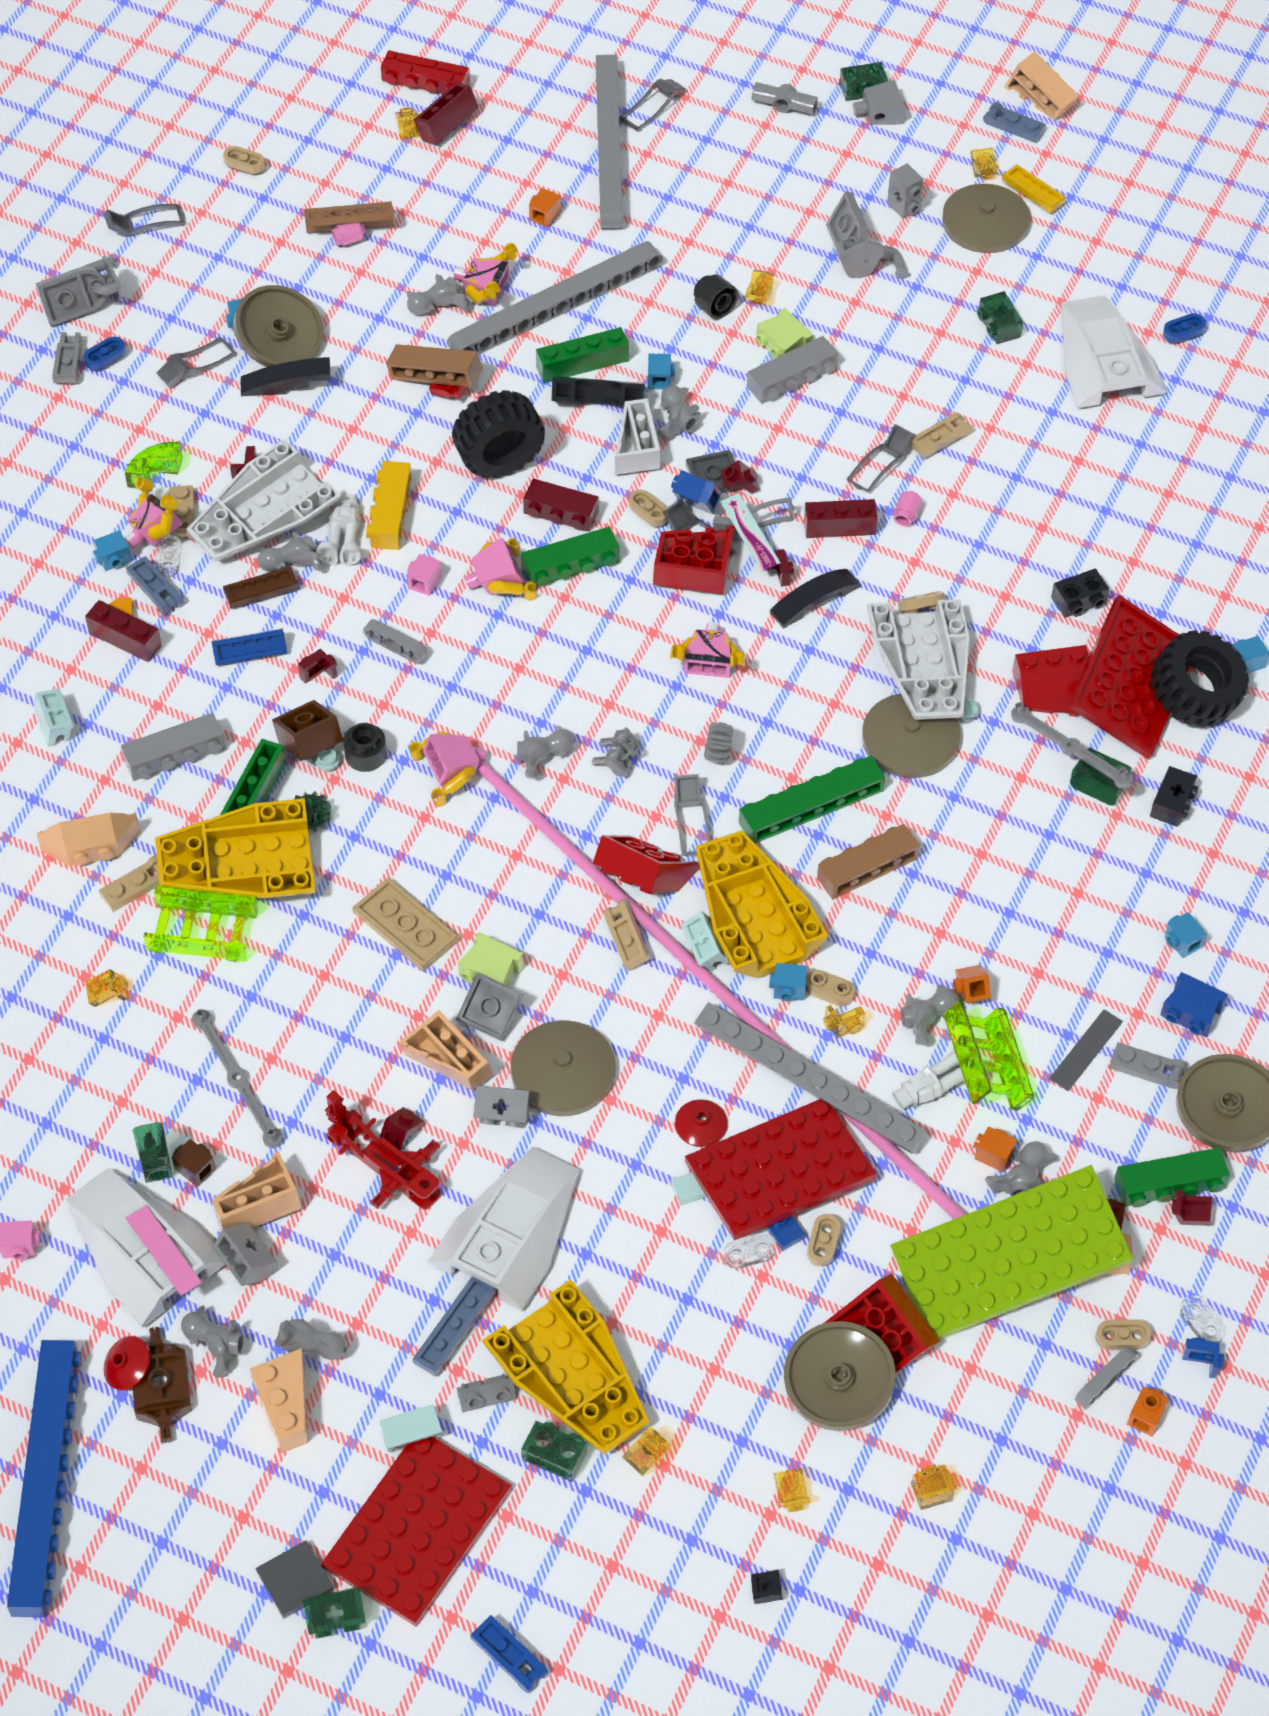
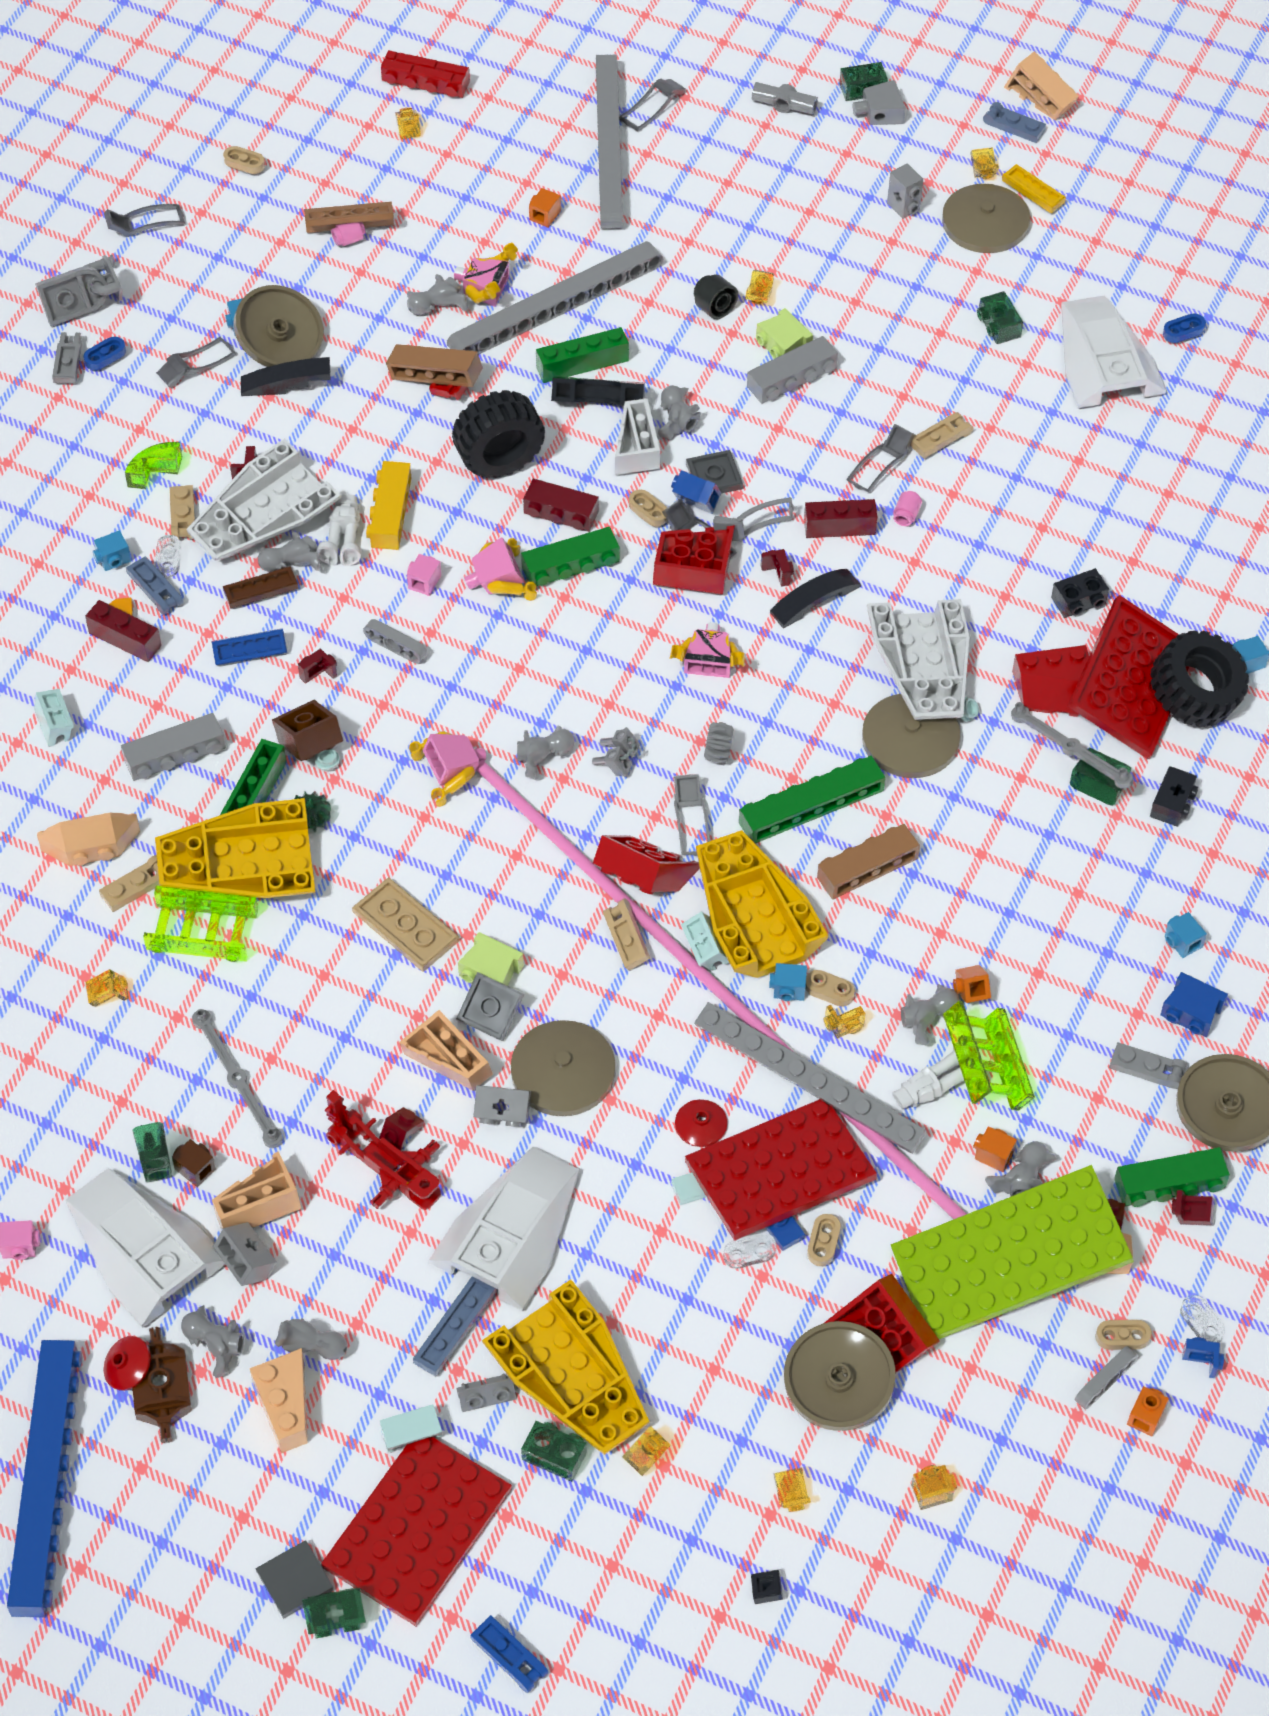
(153, 517): torso -> none
(163, 1250): bright pink sticker -> none
(365, 747): pearl dark grey piece -> none
(446, 113): dark red brick -> none
(660, 370): dark azure brick -> none
(740, 474): dark red bracket -> none
(750, 532): sticker -> none
(850, 239): light grey plate -> none
(912, 603): tan plate -> none
(1086, 1050): flat silver sticker -> none

